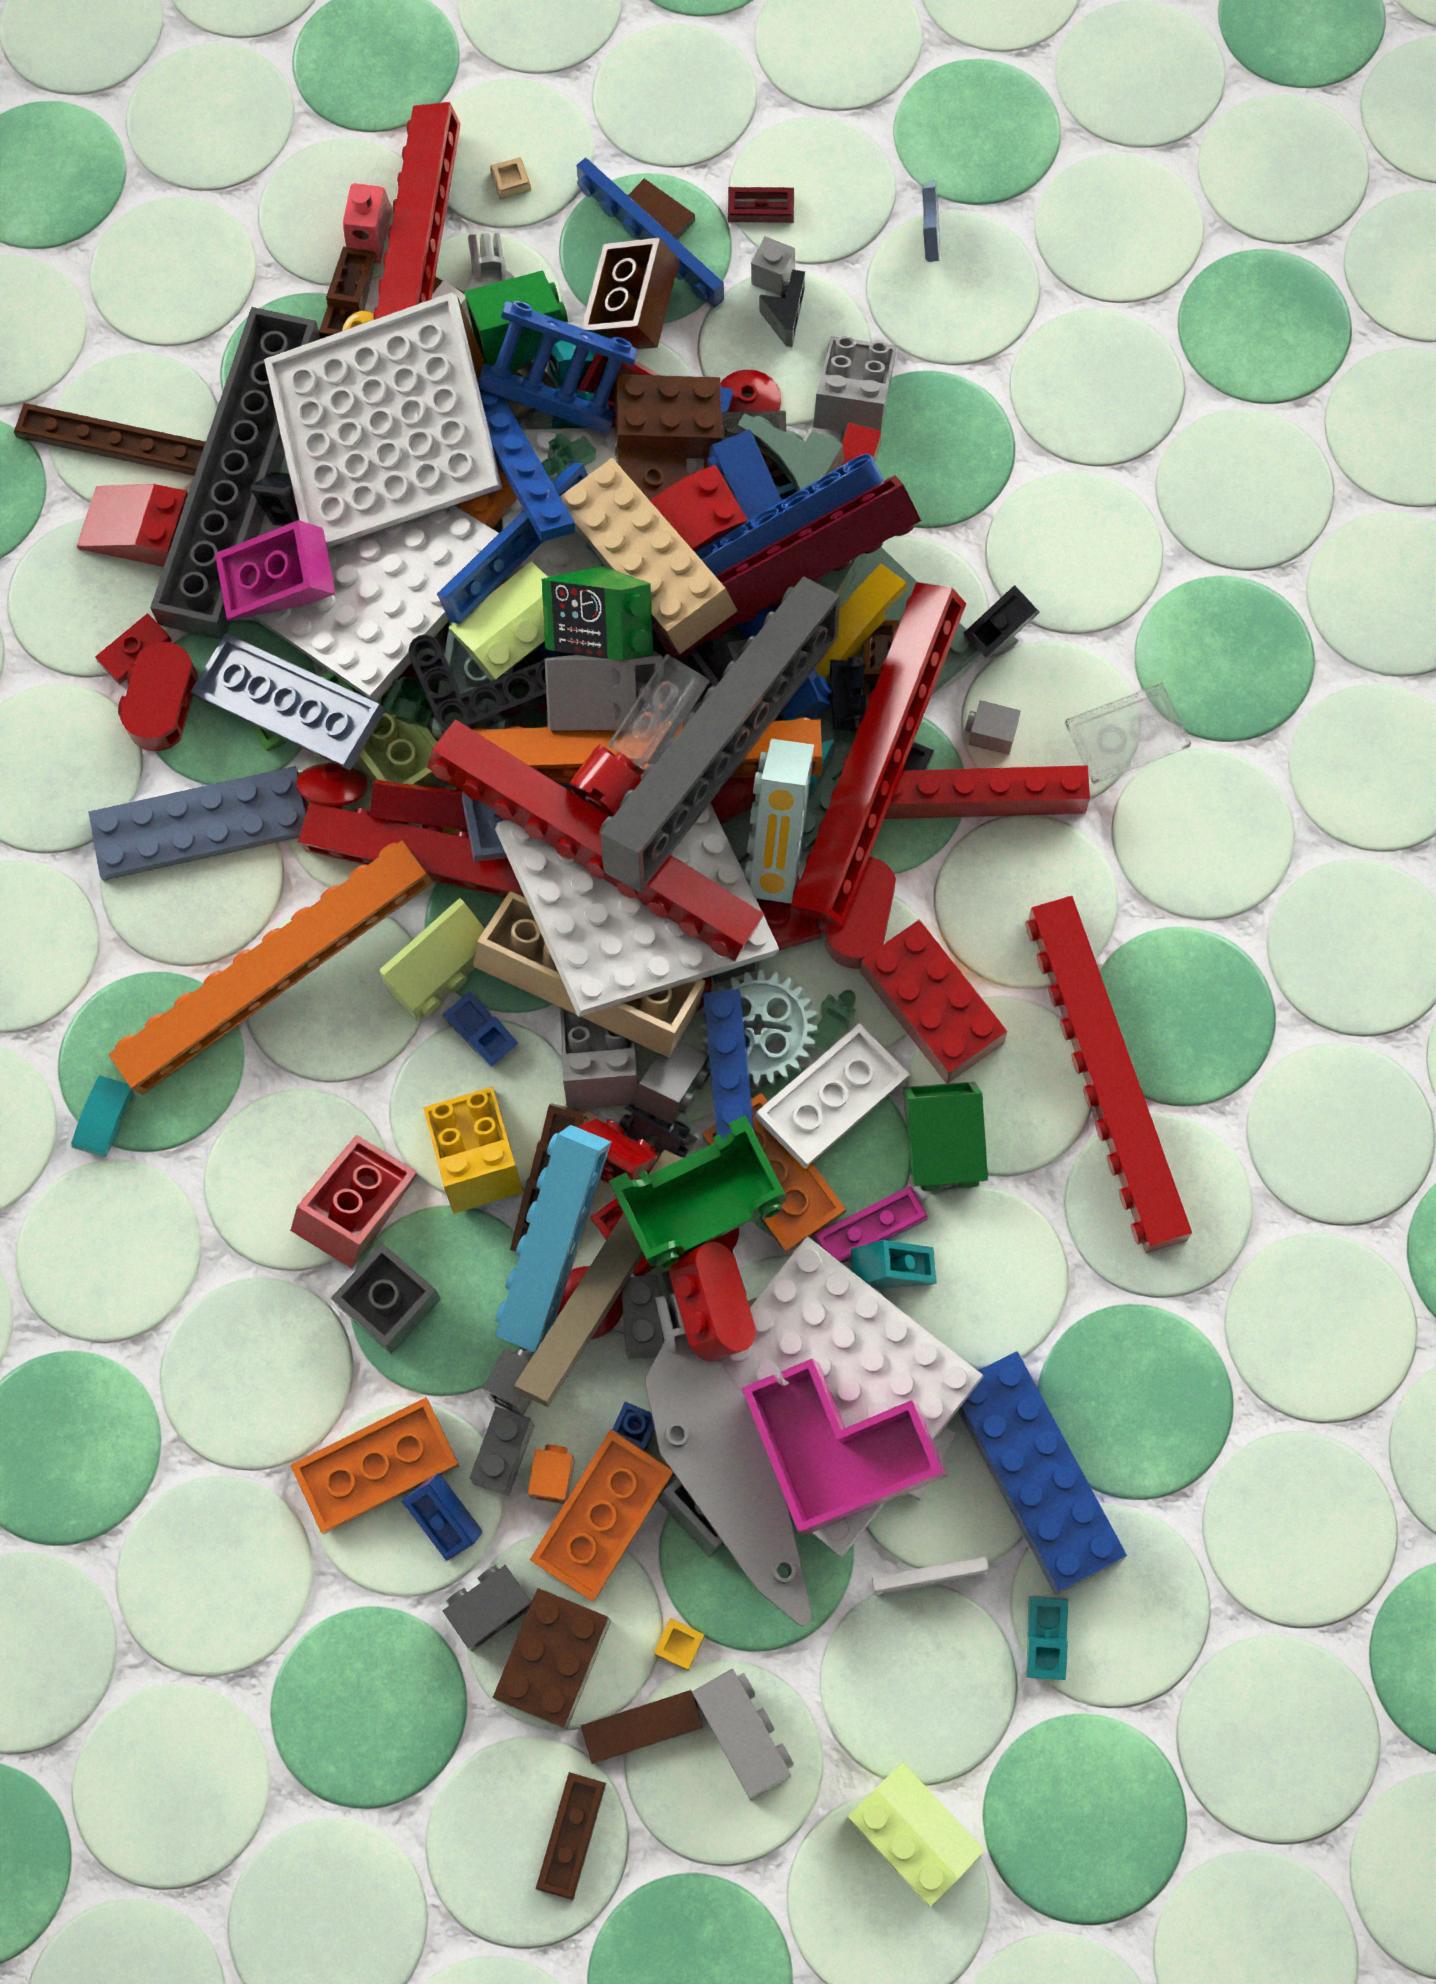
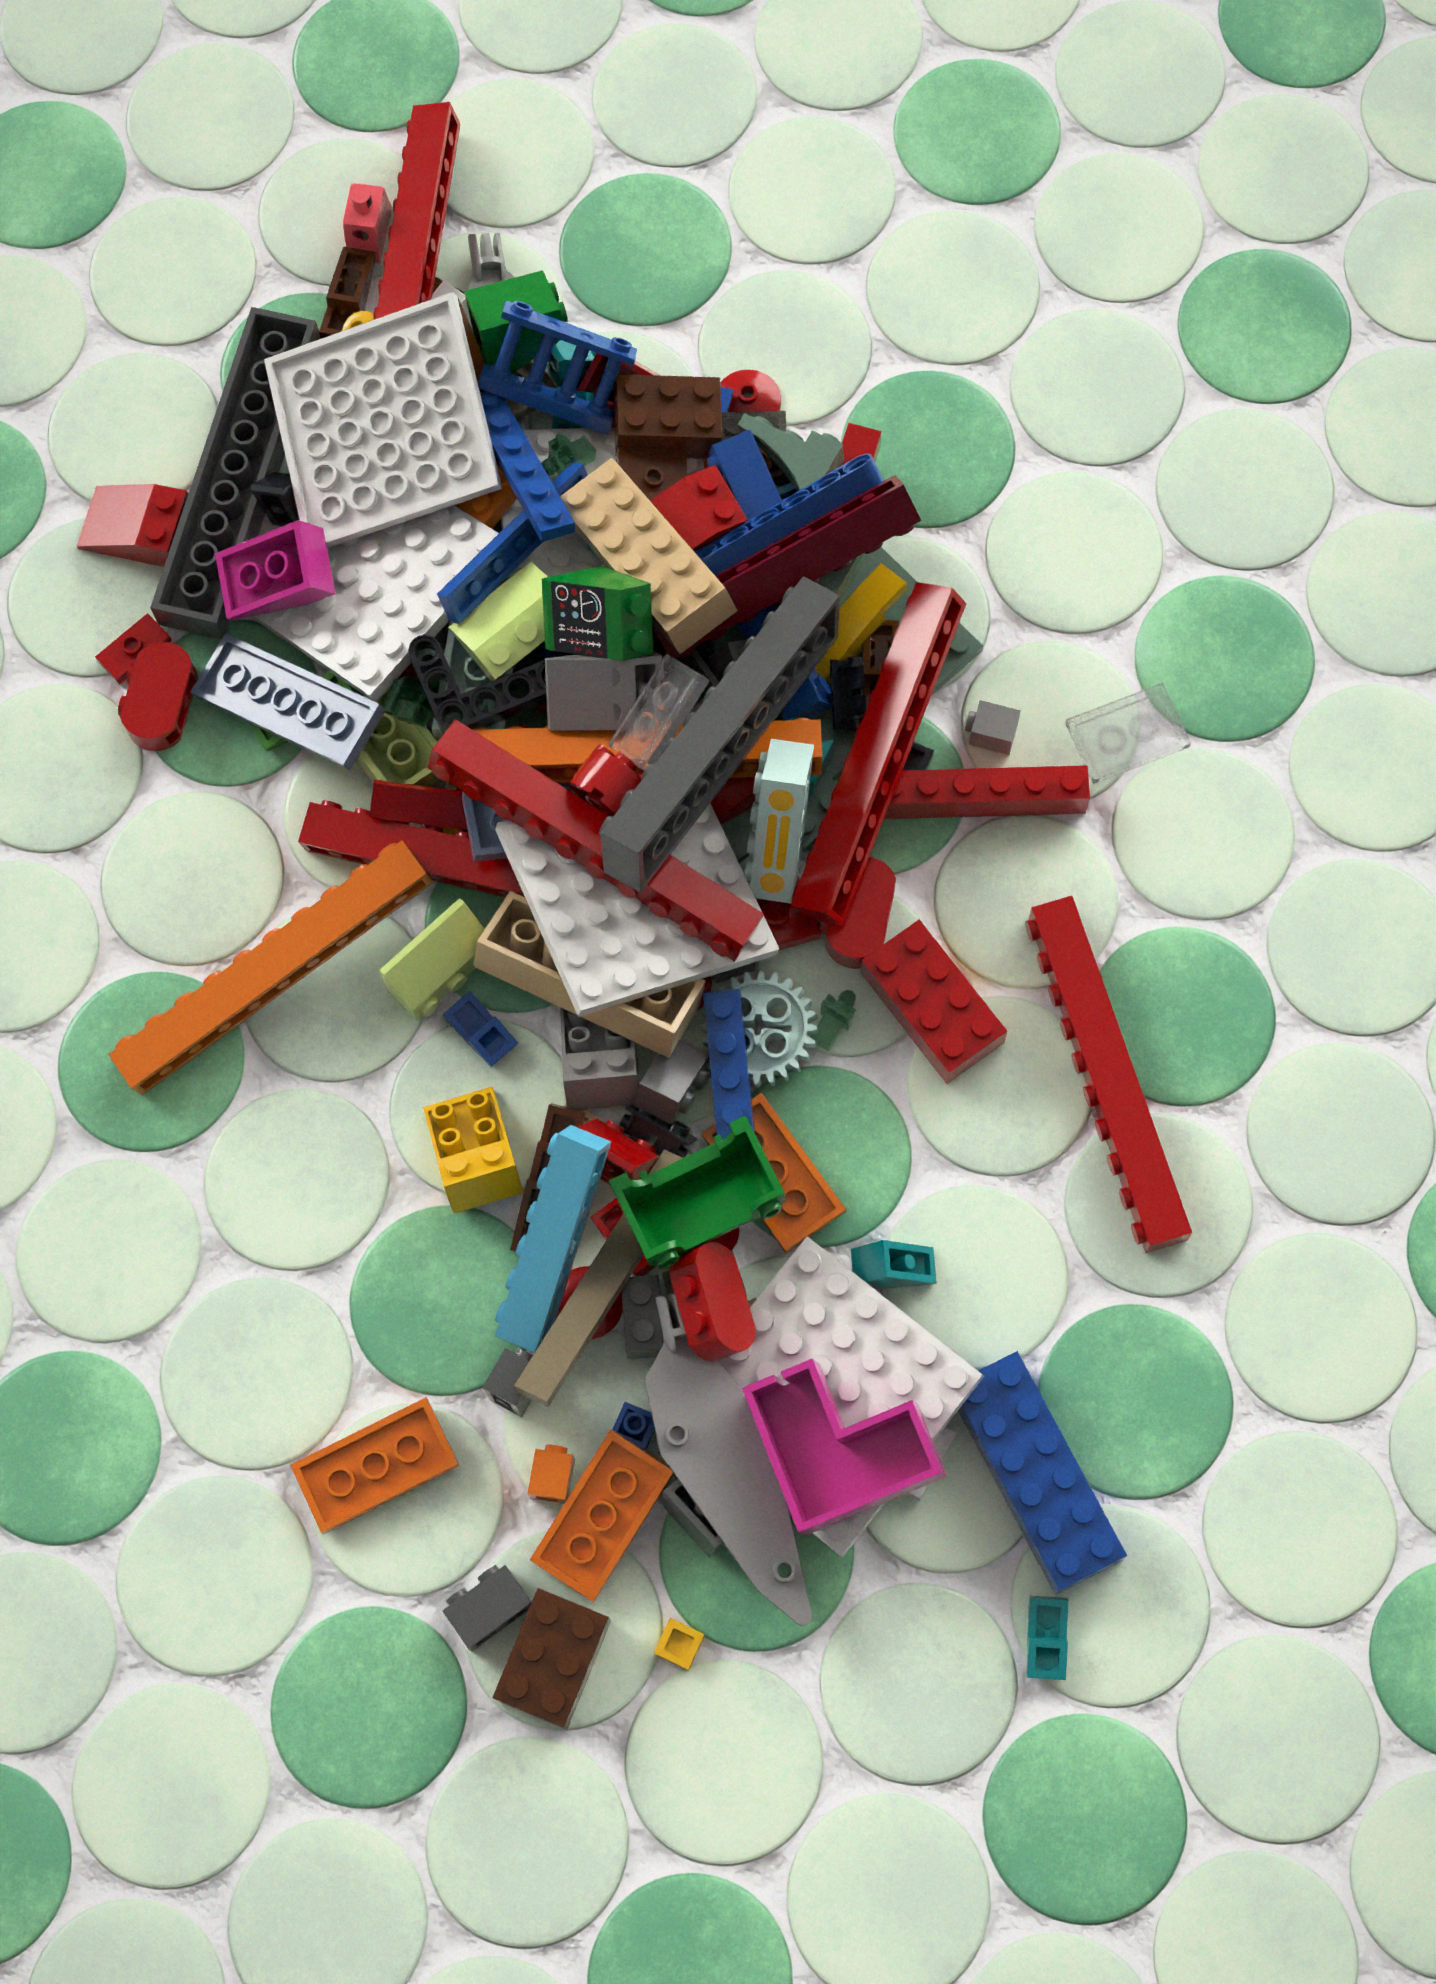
(101, 1116): teal slope -> none
(109, 439): reddish brown tile -> none
(197, 823): sand blue plate -> none
(331, 784): red dish -> none
(352, 1201): red slope -> none
(386, 1298): dark grey brick -> none
(442, 1517): blue slope -> none
(502, 1451): dark grey brick -> none
(510, 177): tan tile -> none
(571, 1836): reddish brown tile -> none
(632, 291): reddish brown brick -> none
(641, 225): blue plate -> none
(641, 1726): reddish brown tile -> none
(663, 208): reddish brown tile -> none
(743, 1733): light grey brick -> none
(760, 209): dark red tile -> none
(772, 265): light grey brick -> none
(784, 312): black slope -> none
(832, 1095): white plate -> none
(854, 384): light grey slope -> none
(875, 1223): dark pink tile -> none
(916, 1834): yellowish green slope -> none
(930, 1576): white tile -> none
(931, 225): sand blue tile -> none
(946, 1135): green slope -> none
(1001, 623): black slope -> none

